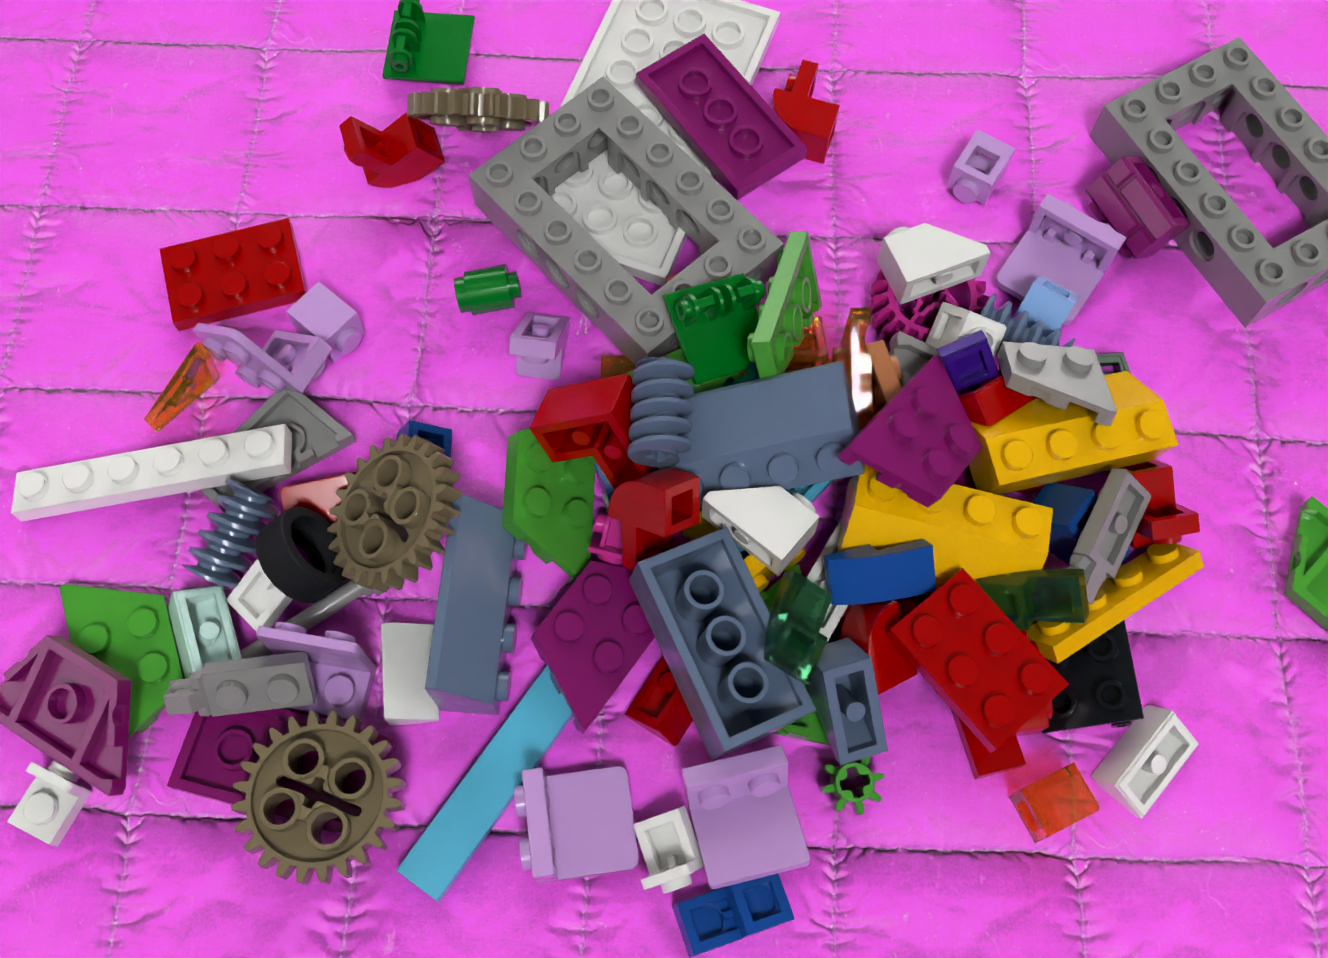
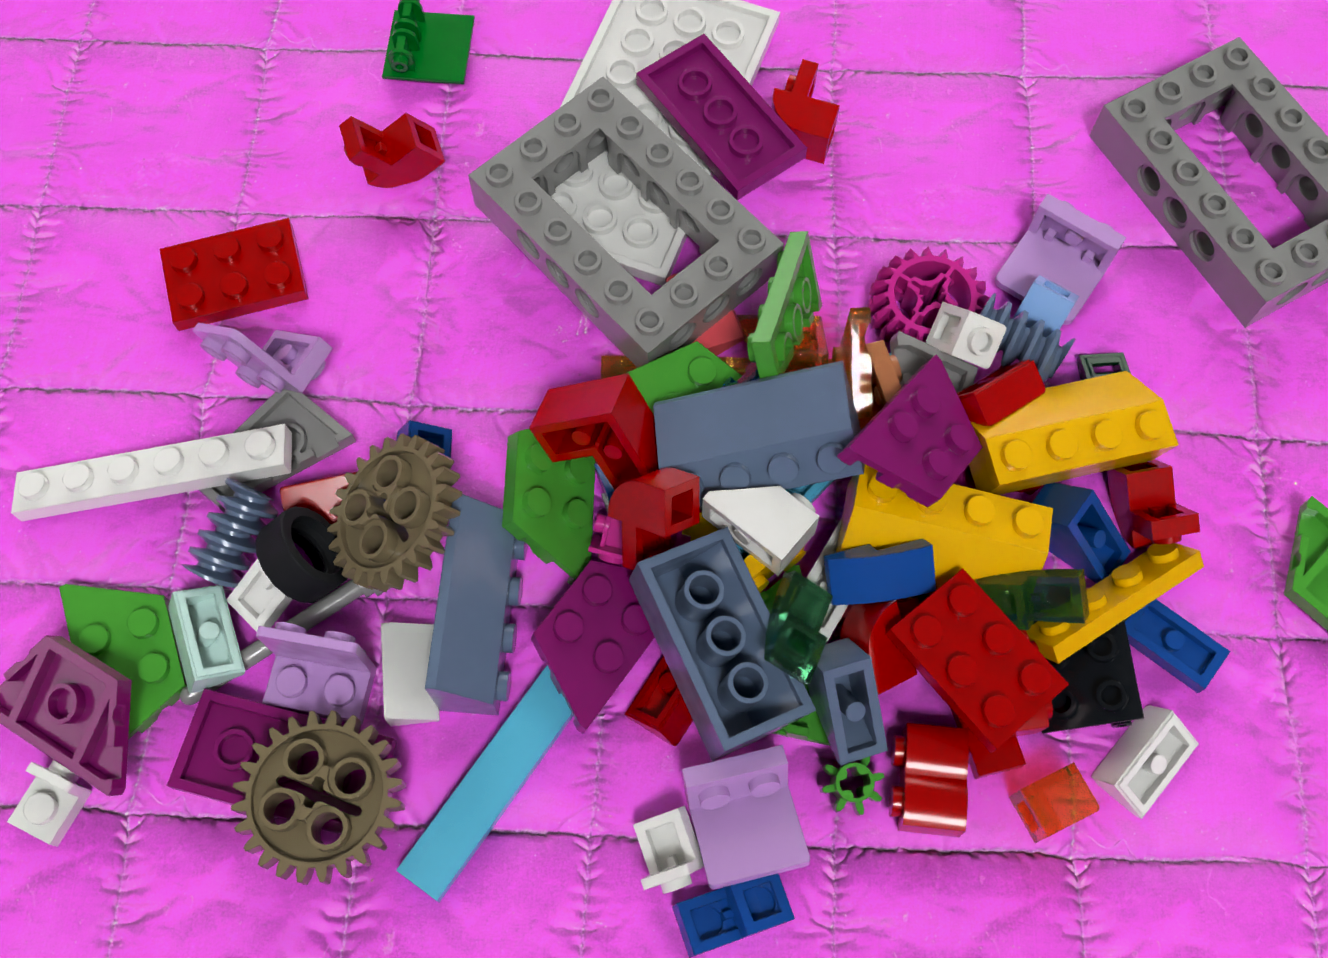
(188, 383): tile -> none
(244, 686): light grey hinge -> none
(327, 317): lavender brick -> none
(476, 109): dark tan gear -> none
(487, 290): green brick -> none
(540, 345): lavender slope -> none
(576, 823): lavender bracket -> none
(658, 411): sand blue piece -> none
(715, 324): green hinge -> none
(928, 260): white slope -> none
(932, 780): none -> red brick
(968, 361): dark purple tile -> none
(975, 175): lavender brick -> none
(1058, 376): light grey wing -> none
(1109, 529): light grey hinge -> none
(1136, 207): magenta brick -> none
(1175, 645): none -> blue plate

